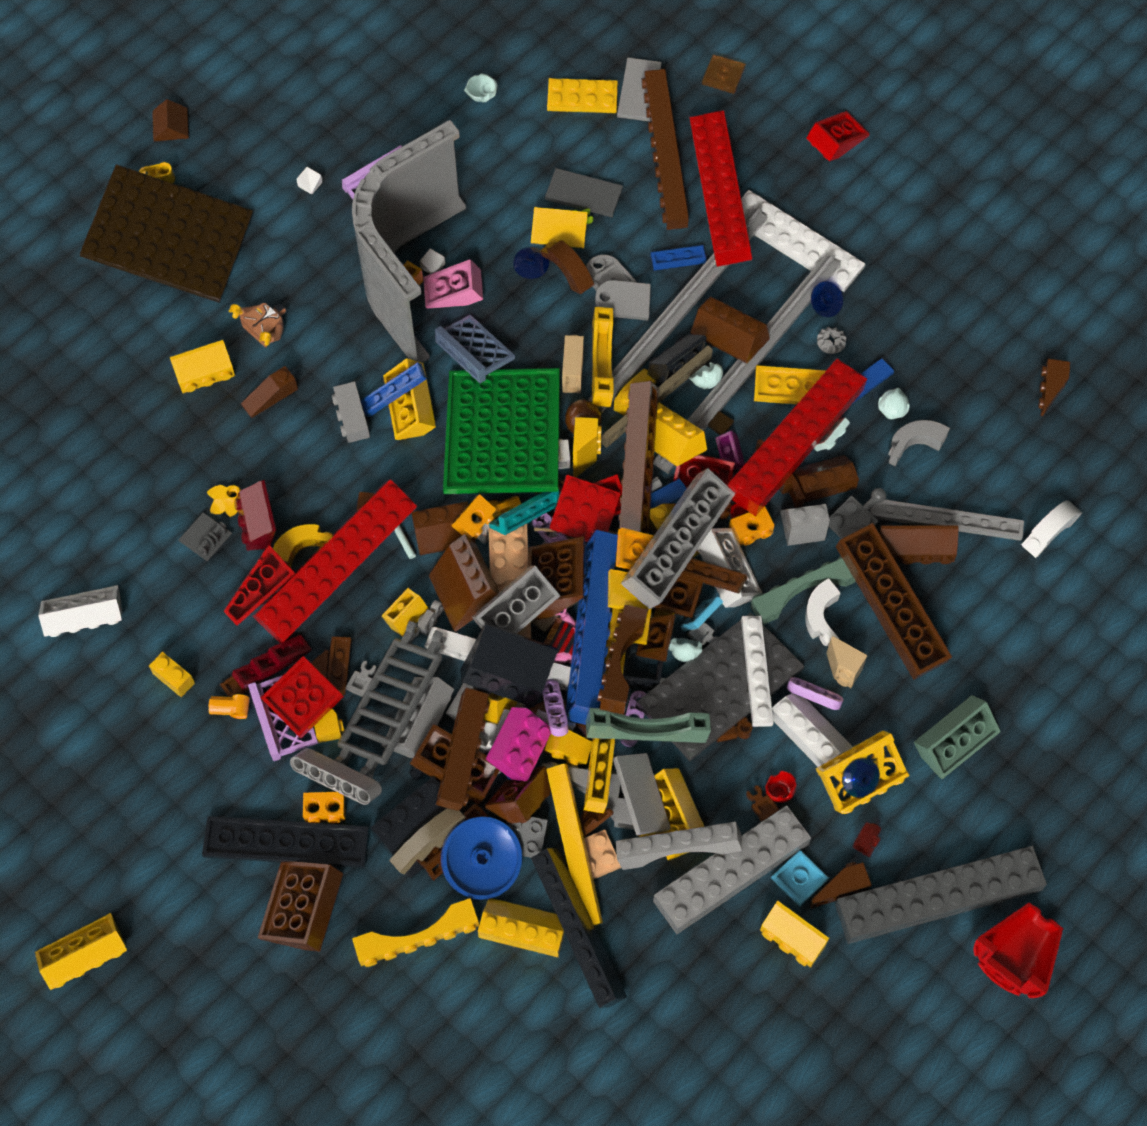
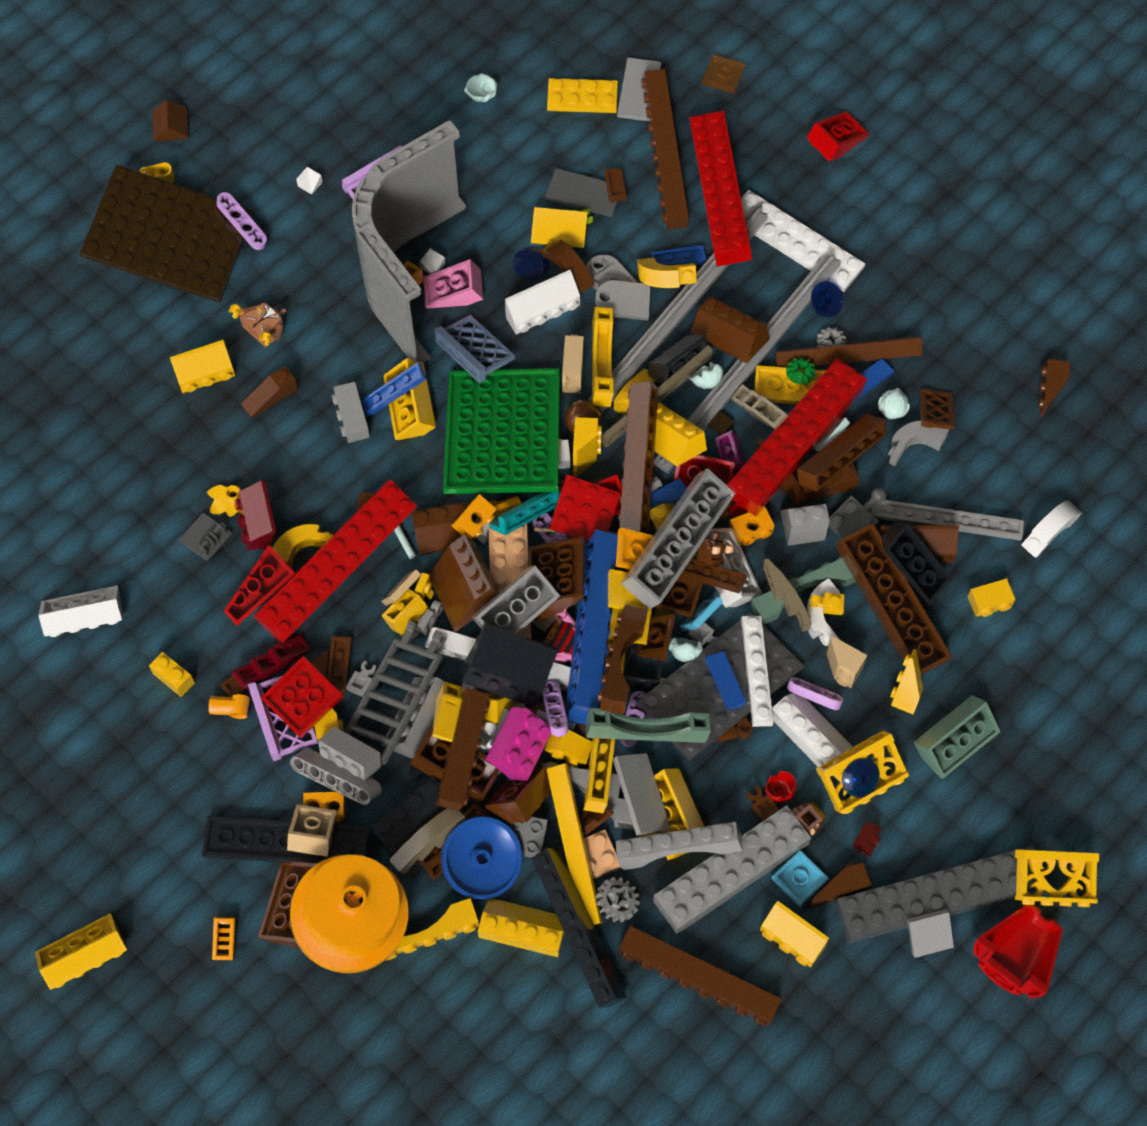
(216, 930): none -> light orange slope
(242, 220): none -> lavender beam
(311, 830): none -> tan slope
(345, 936): none -> light orange piece
(349, 753): none -> light grey brick
(401, 588): none -> tan tile
(424, 587): none -> yellow plate
(447, 711): none -> yellow slope
(542, 302): none -> white slope
(615, 185): none -> reddish brown tile
(618, 901): none -> light grey gear
(665, 276): none -> yellow arch
(700, 976): none -> reddish brown brick
(712, 550): none -> reddish brown piece
(725, 680): none -> blue tile
(759, 407): none -> dark tan slope
(783, 590): none -> dark tan slope
(799, 377): none -> green gear
(810, 815): none -> reddish brown piece
(830, 602): none -> yellow plate
(841, 452): none -> reddish brown brick
(853, 351): none -> reddish brown tile
(910, 687): none -> yellow slope
(915, 561): none -> black slope
(930, 933): none -> light grey tile
(936, 421): none -> reddish brown window
(991, 598): none -> yellow brick
(1078, 863): none -> yellow fence

